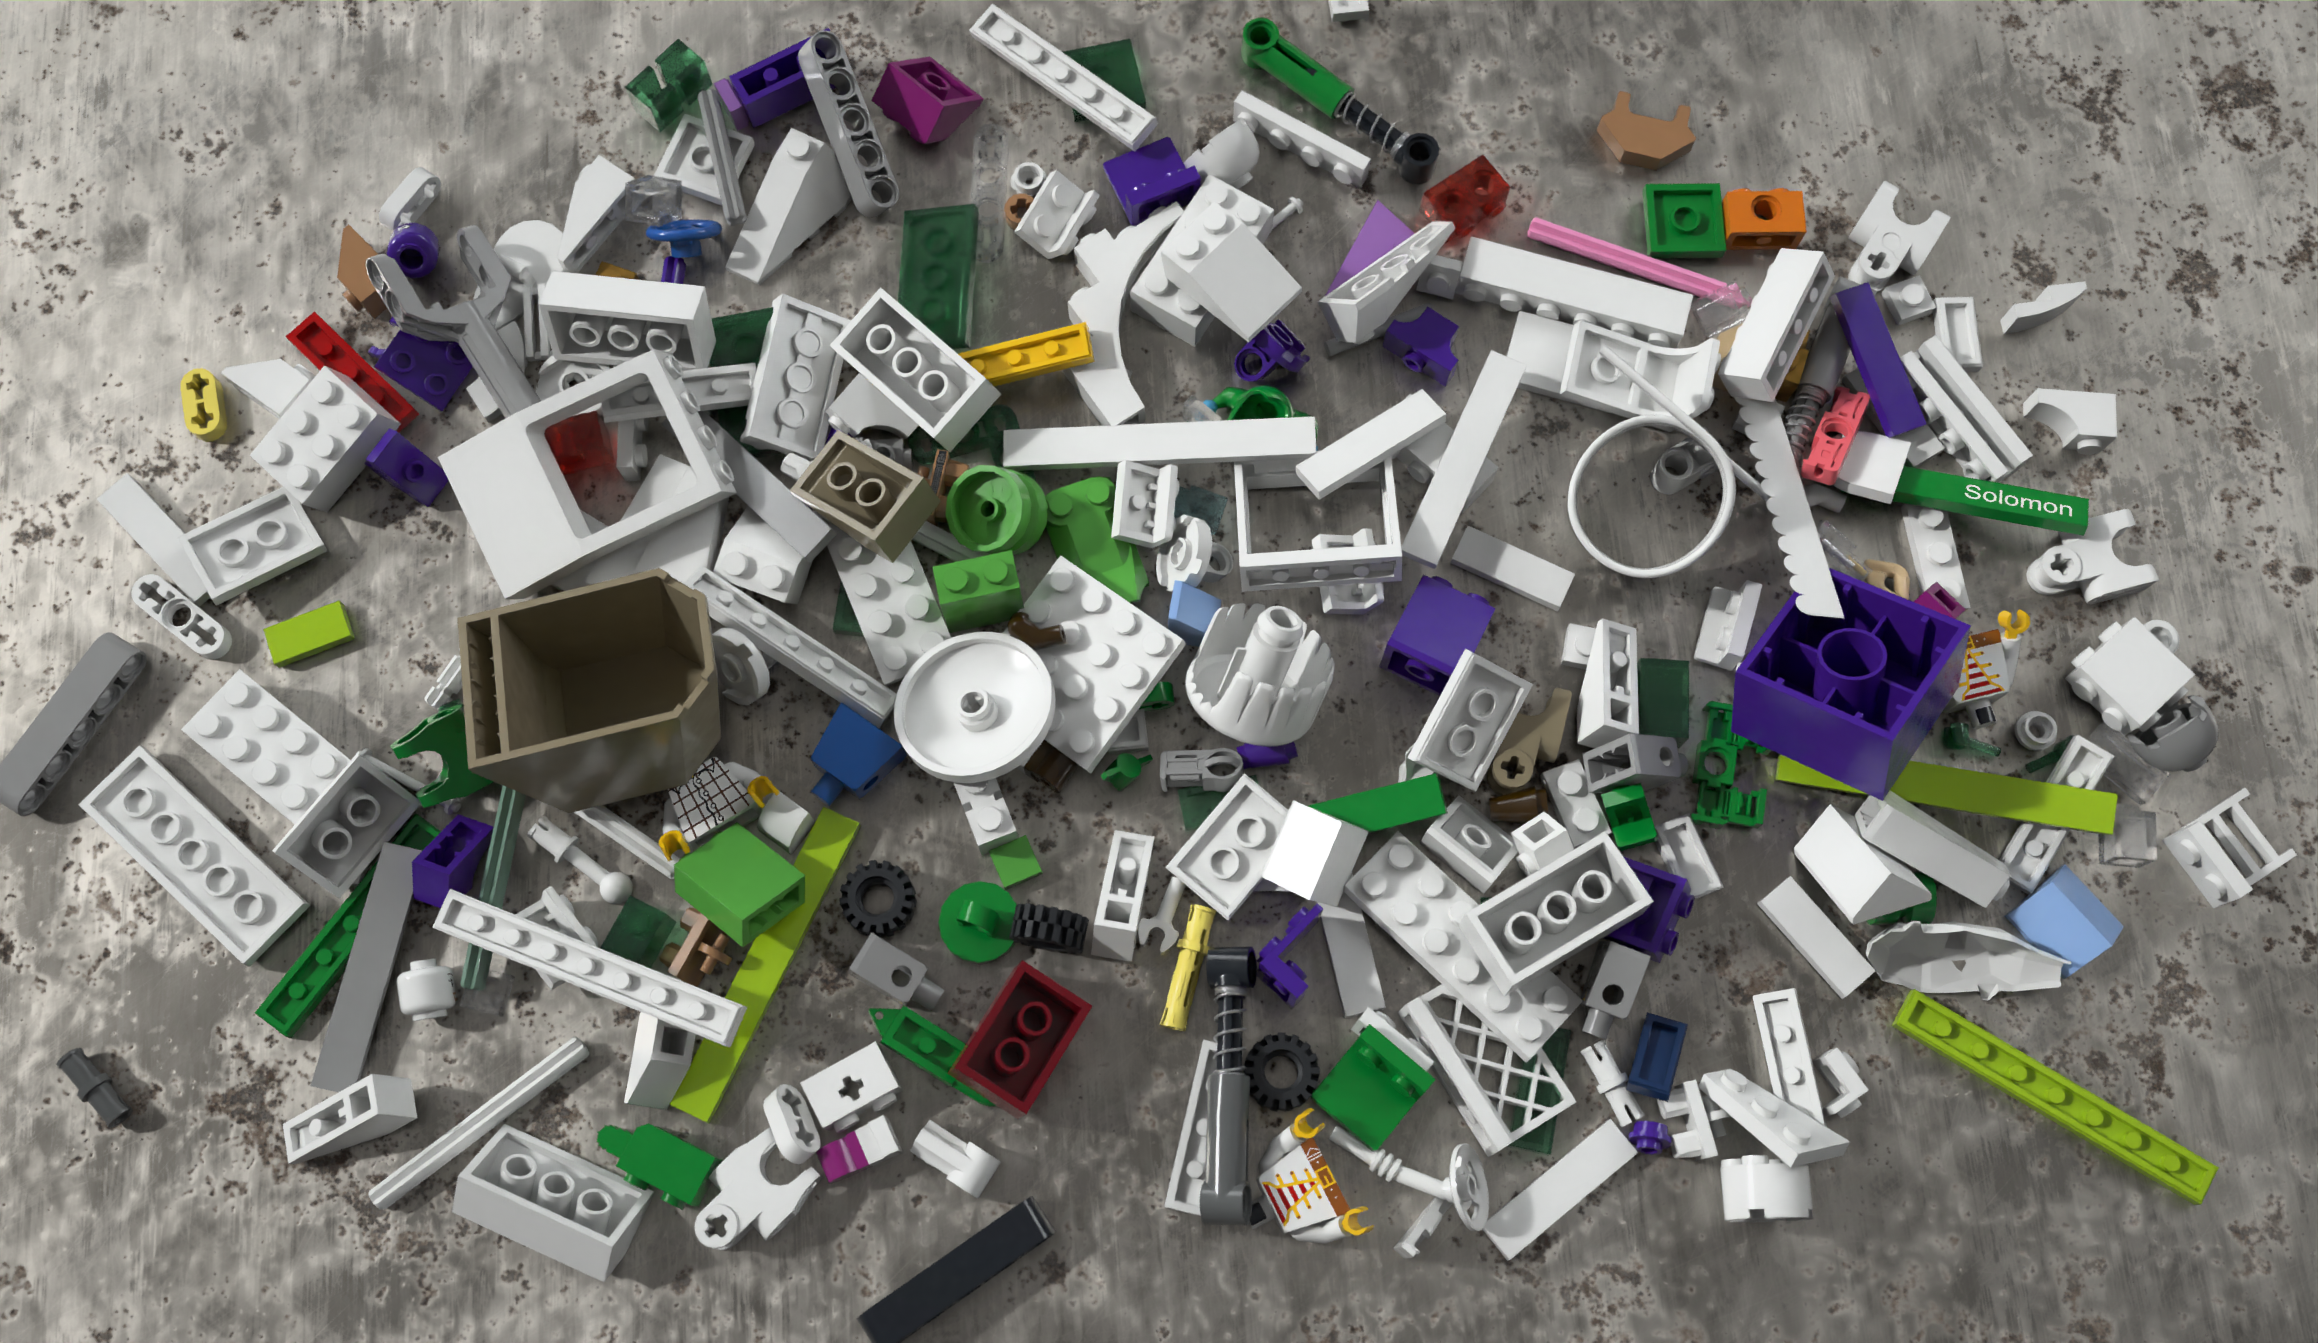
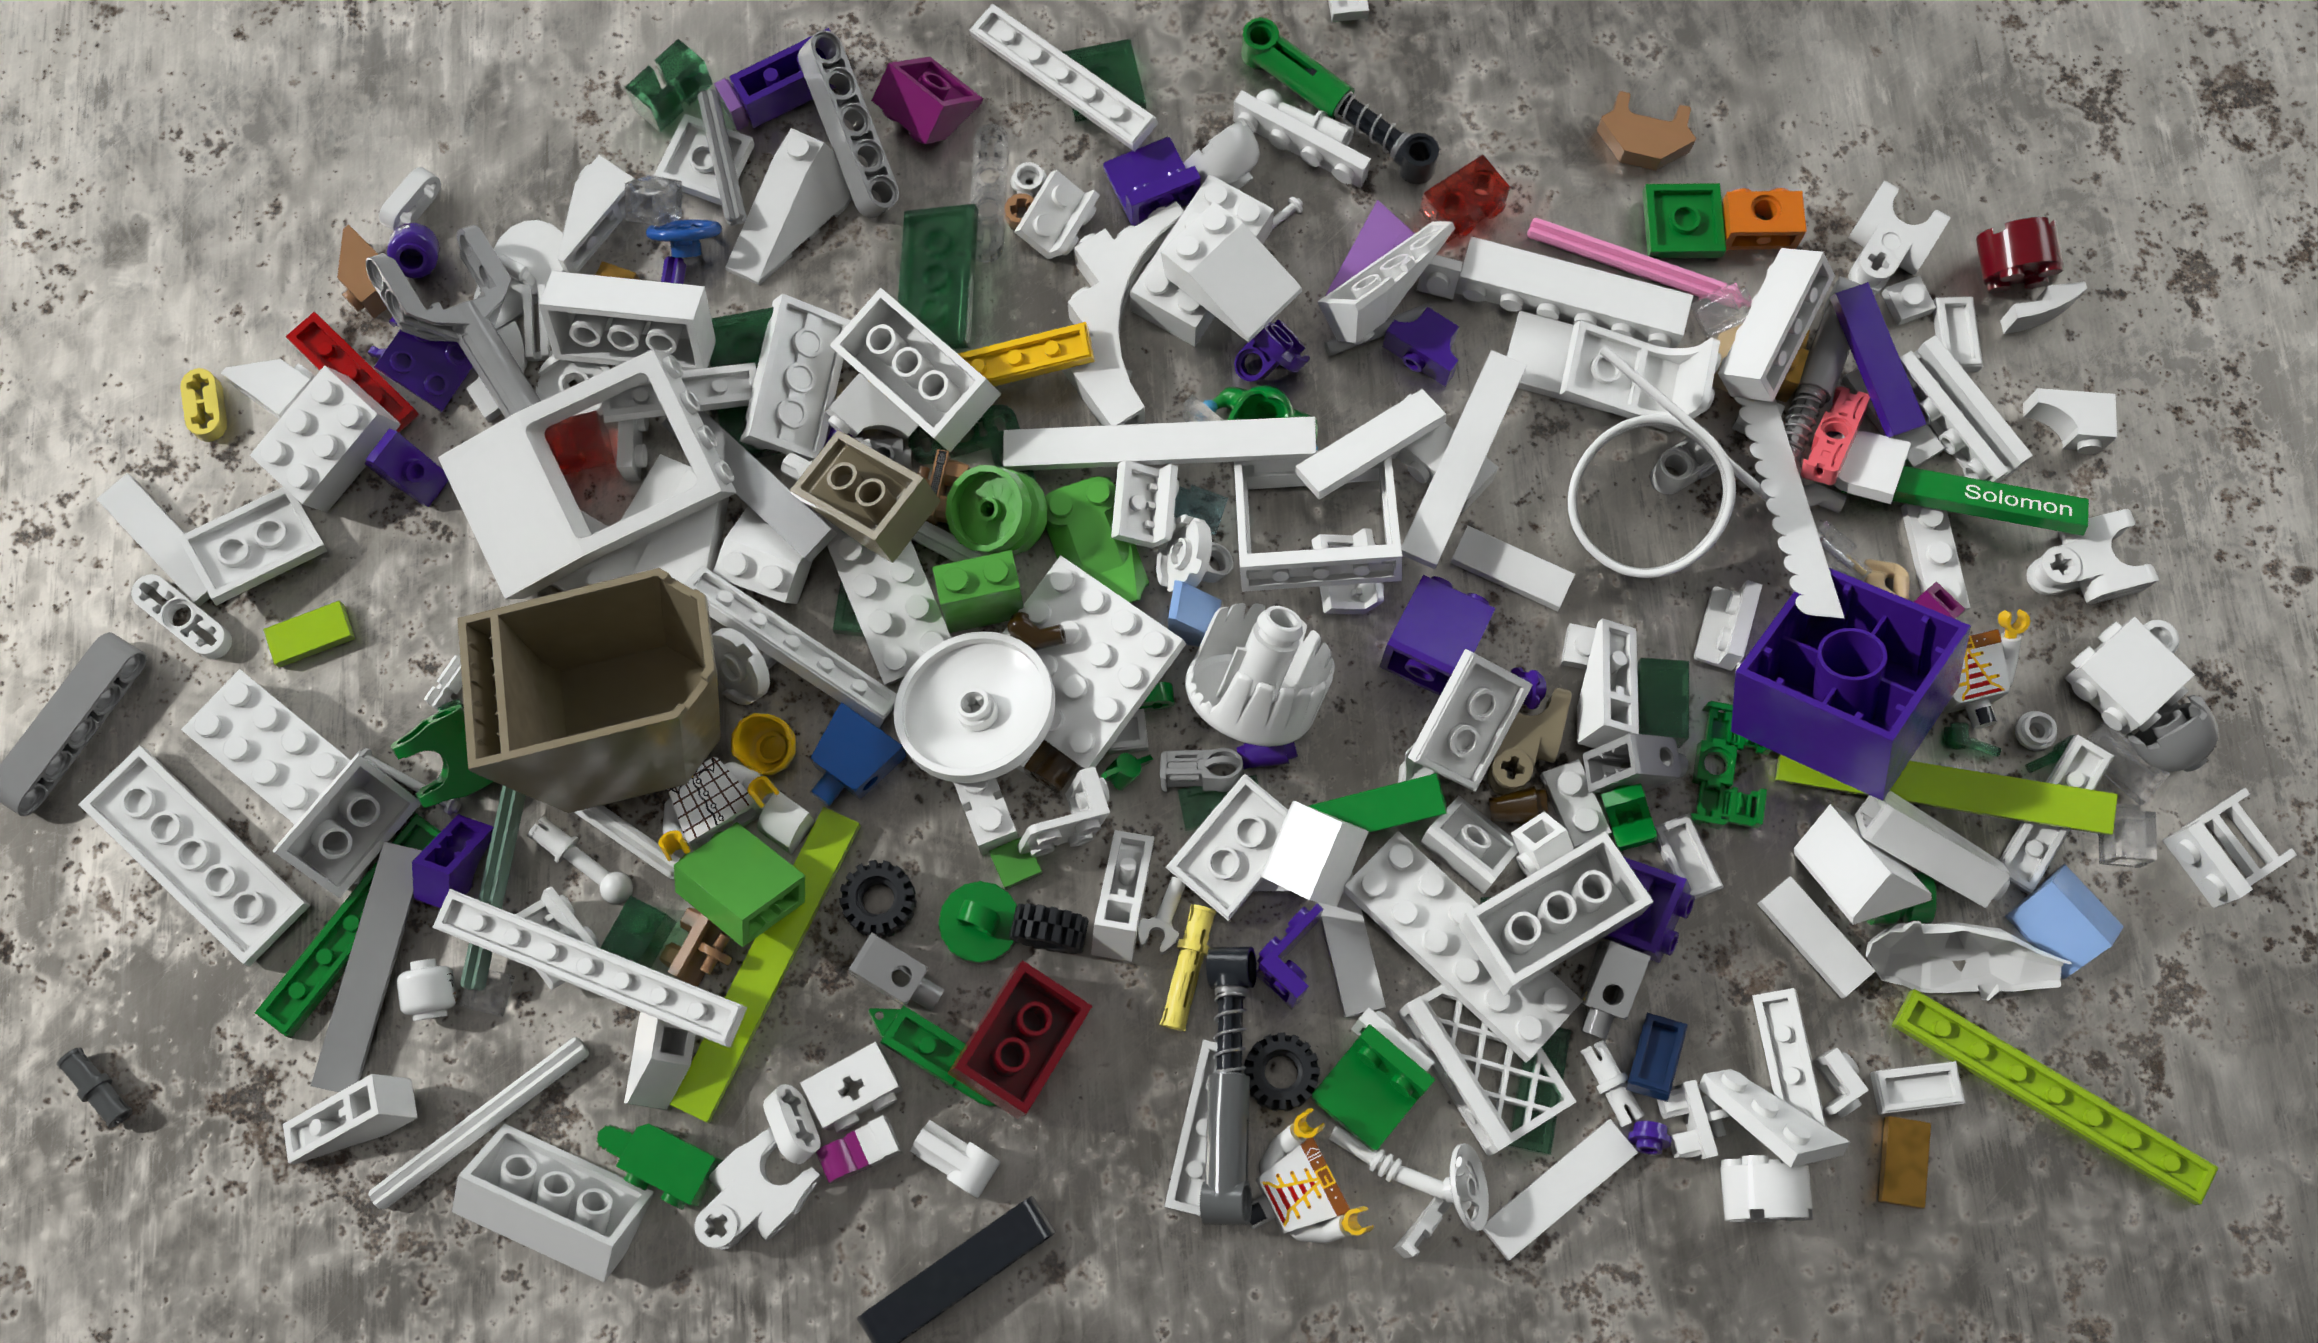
(763, 743): none -> yellow hair
(1088, 809): none -> white bracket
(1320, 122): none -> white pin
(1538, 688): none -> dark purple plate
(1904, 1162): none -> pearl gold tile
(1917, 1088): none -> white tile
(2020, 254): none -> dark red brick

